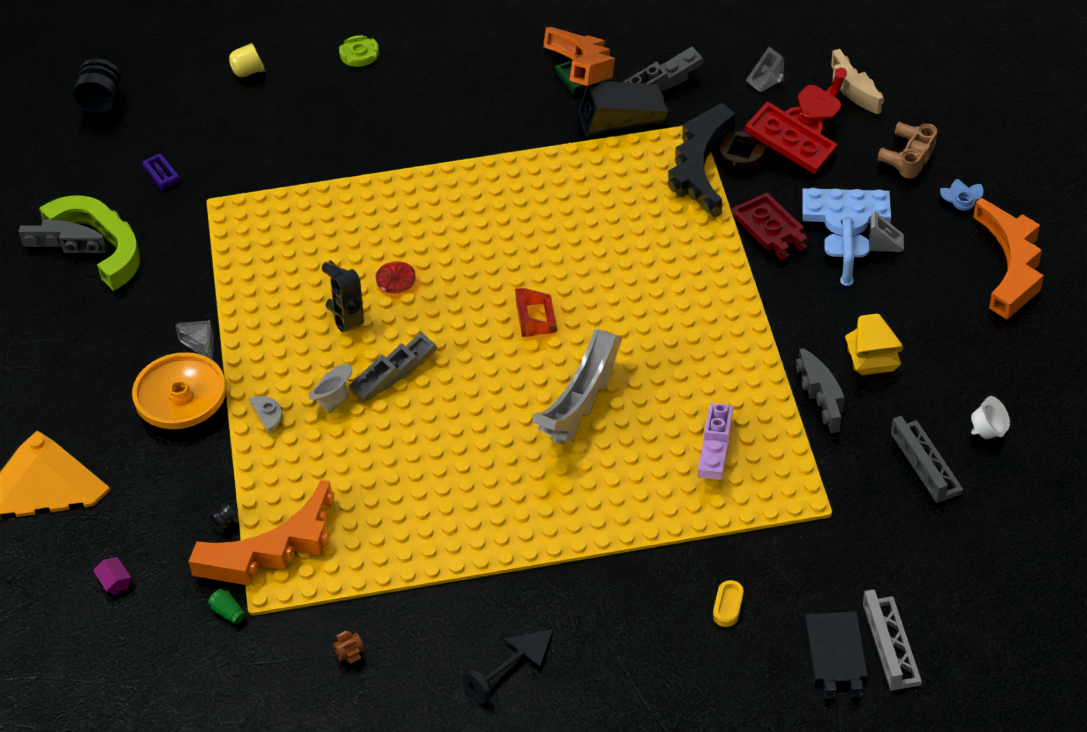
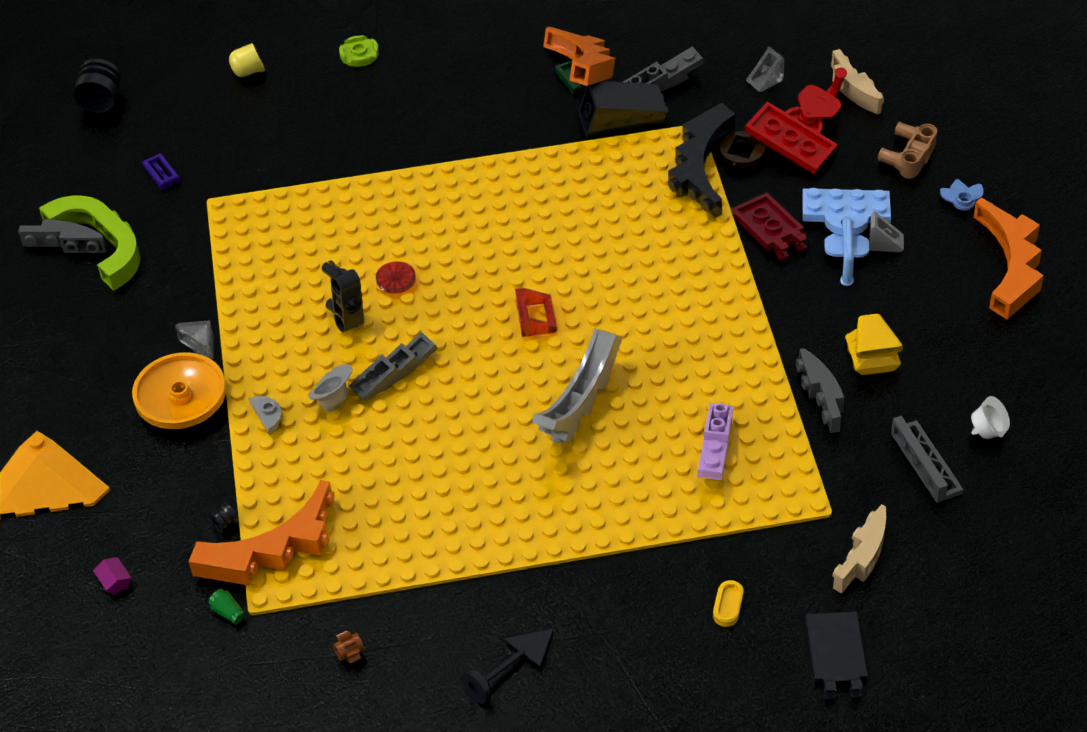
(865, 551): none -> tan slope
(885, 643): light grey fence -> none

